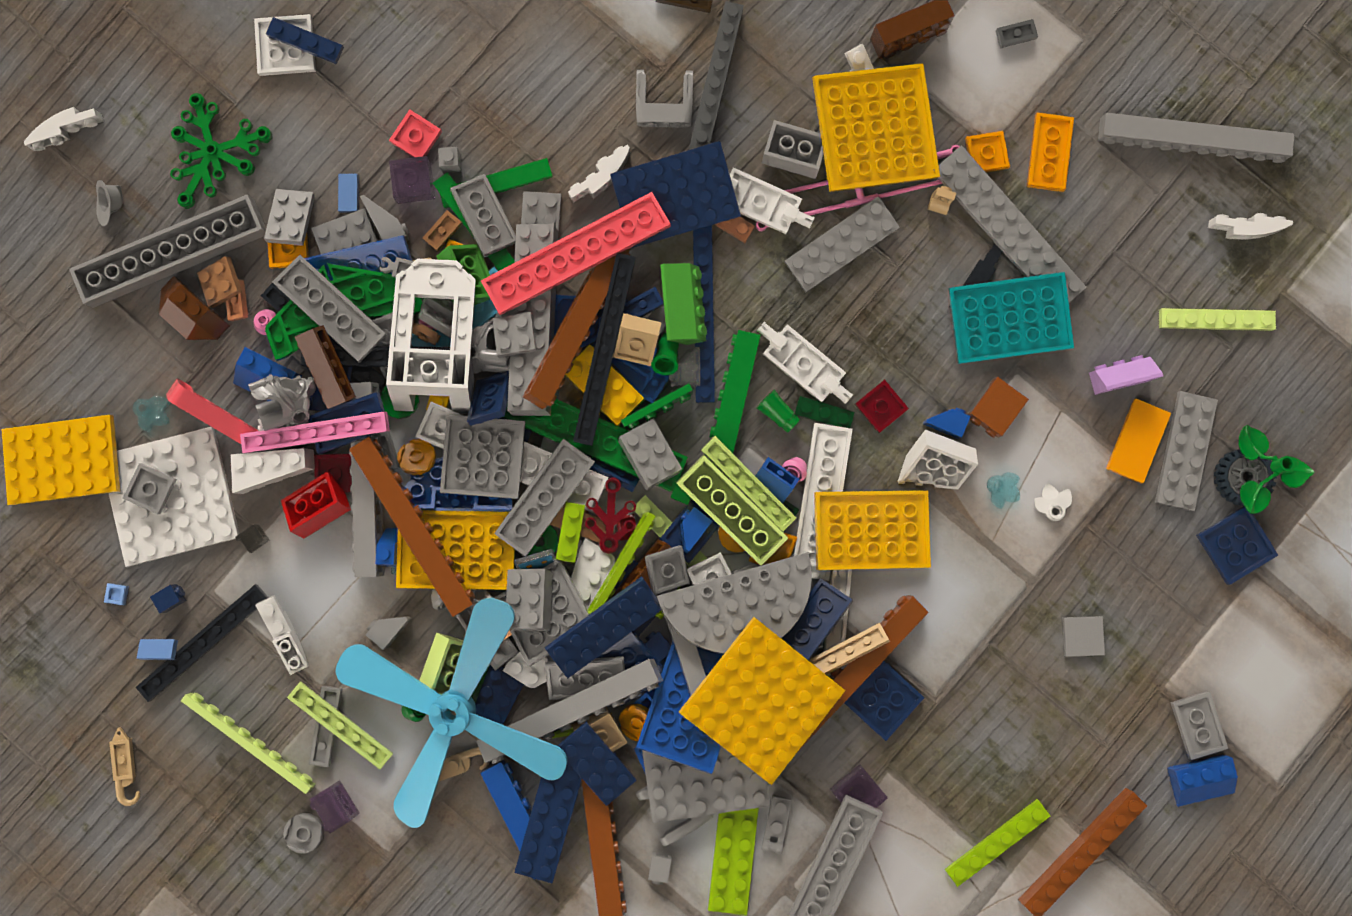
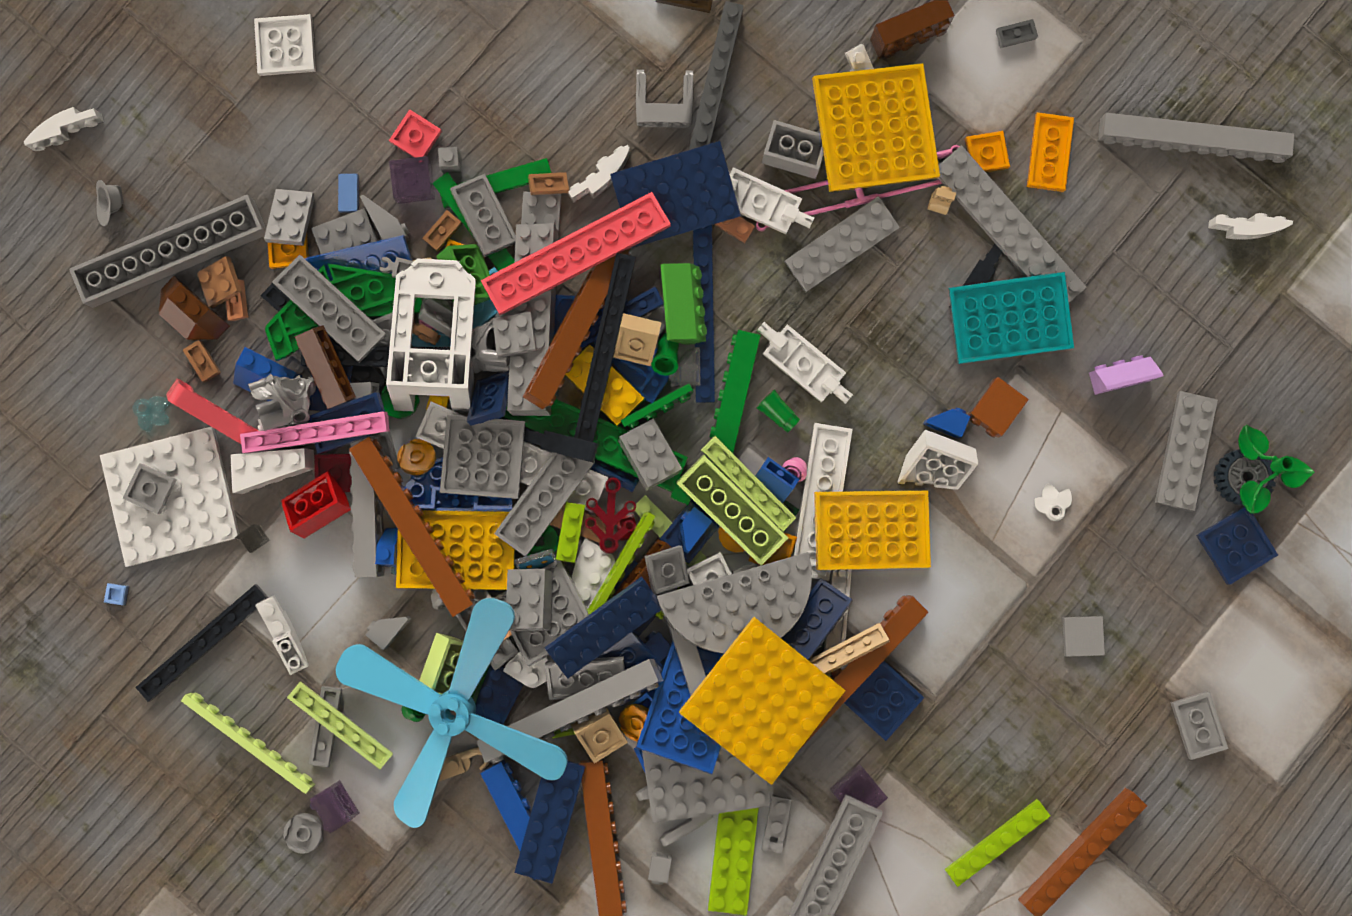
(60, 460): yellow plate -> none
(123, 766): tan plate -> none
(157, 649): medium blue tile -> none
(168, 598): dark blue brick -> none
(201, 170): green plant -> none
(201, 361): none -> medium nougat plate
(260, 317): bright pink cone -> none
(304, 40): dark blue plate -> none
(548, 183): none -> medium nougat plate
(563, 444): none -> black piece
(596, 763): dark blue plate -> none
(823, 413): dark green plate -> none
(881, 406): dark red plate -> none
(1006, 490): clear light blue plate -> none
(1138, 441): light orange tile -> none
(1203, 779): blue slope -> none
(1217, 319): yellowish green plate -> none

